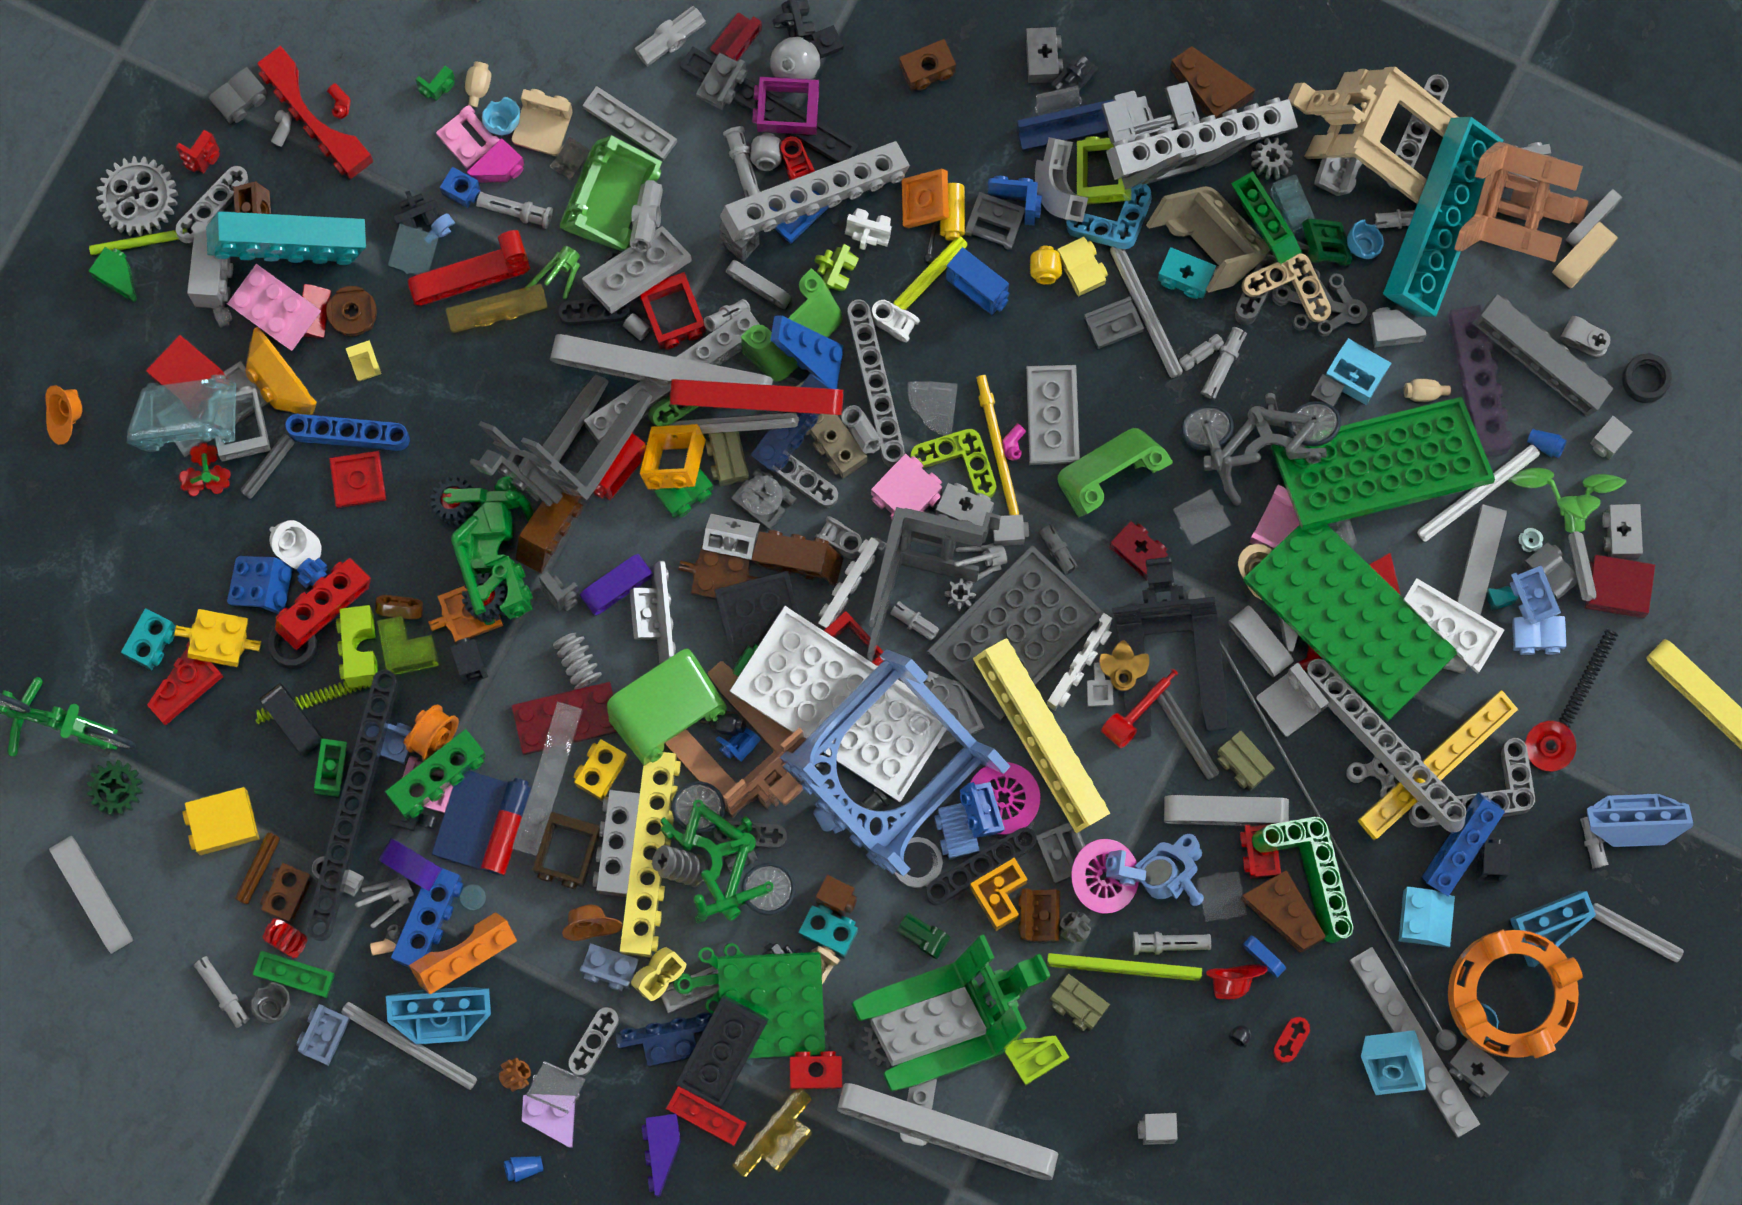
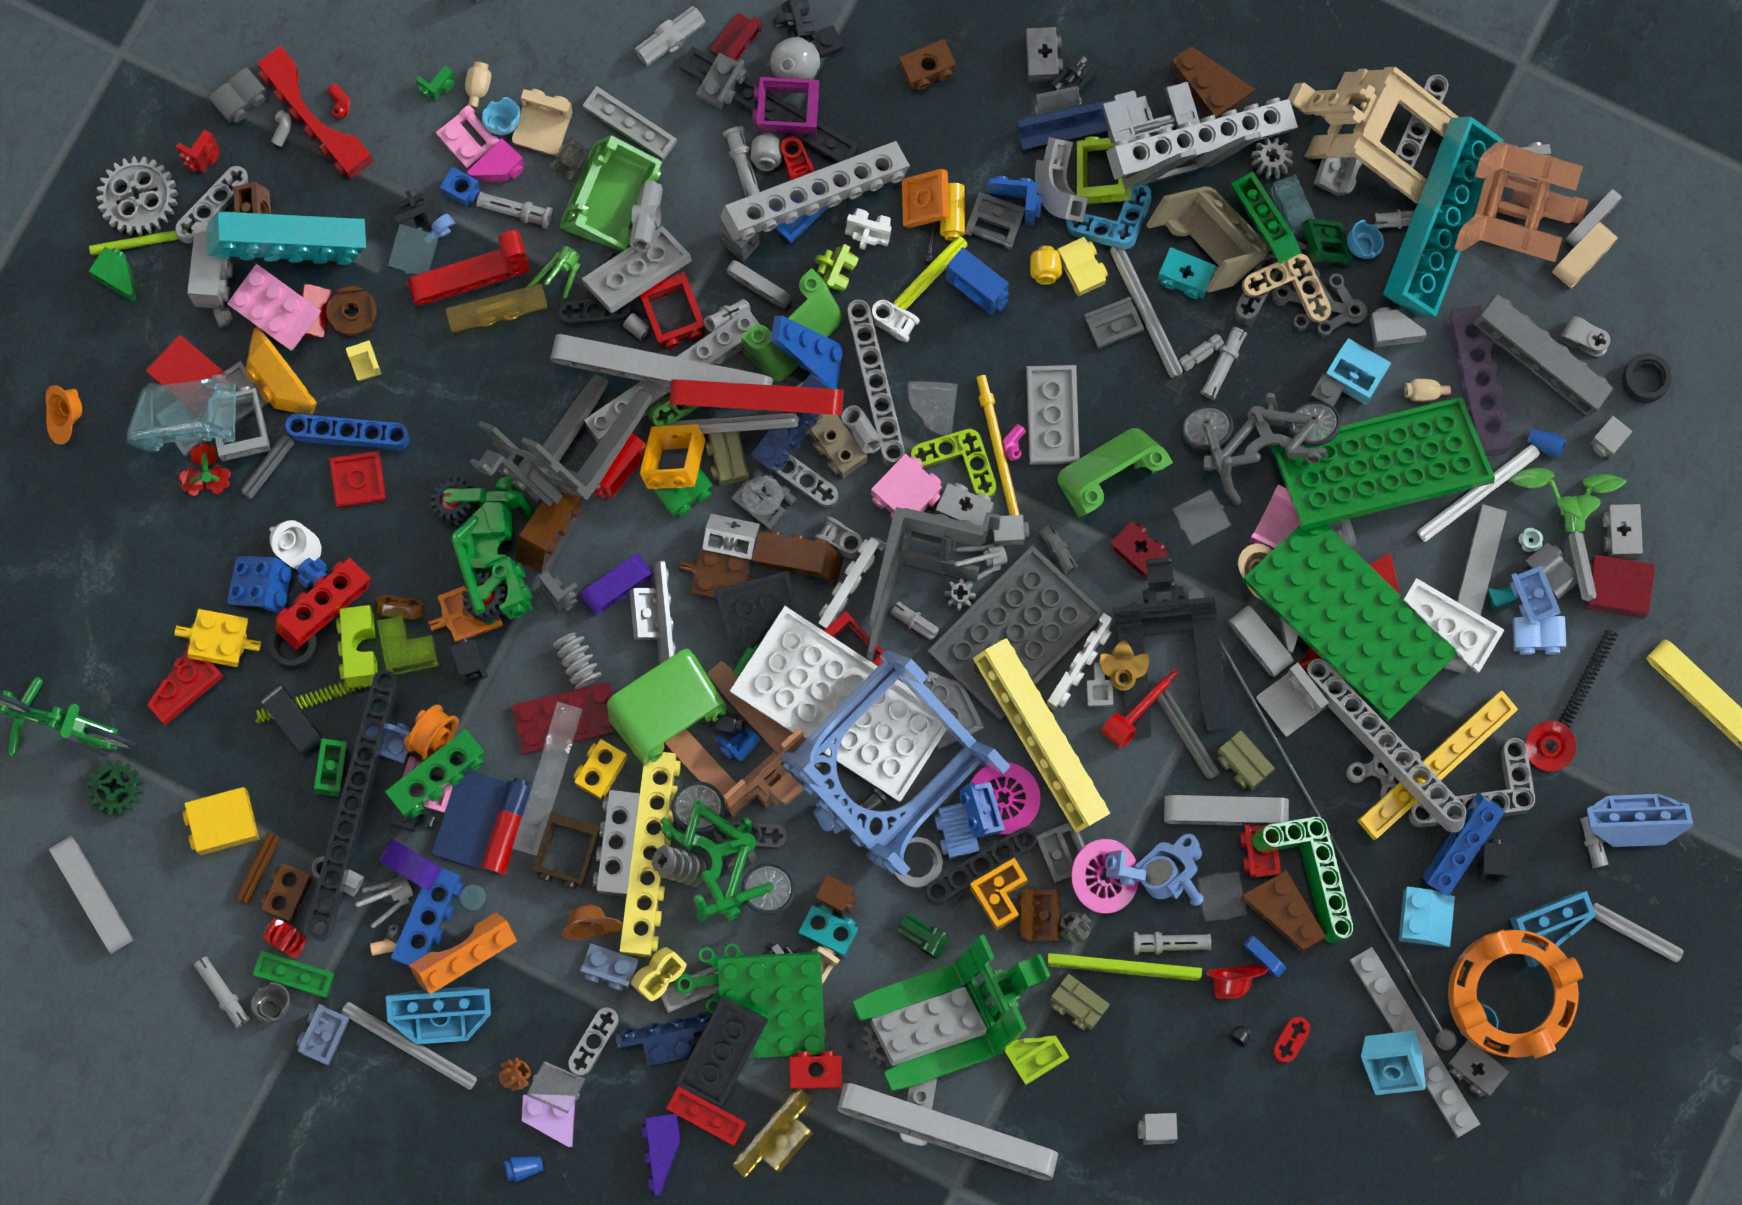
(142, 637): teal brick -> none

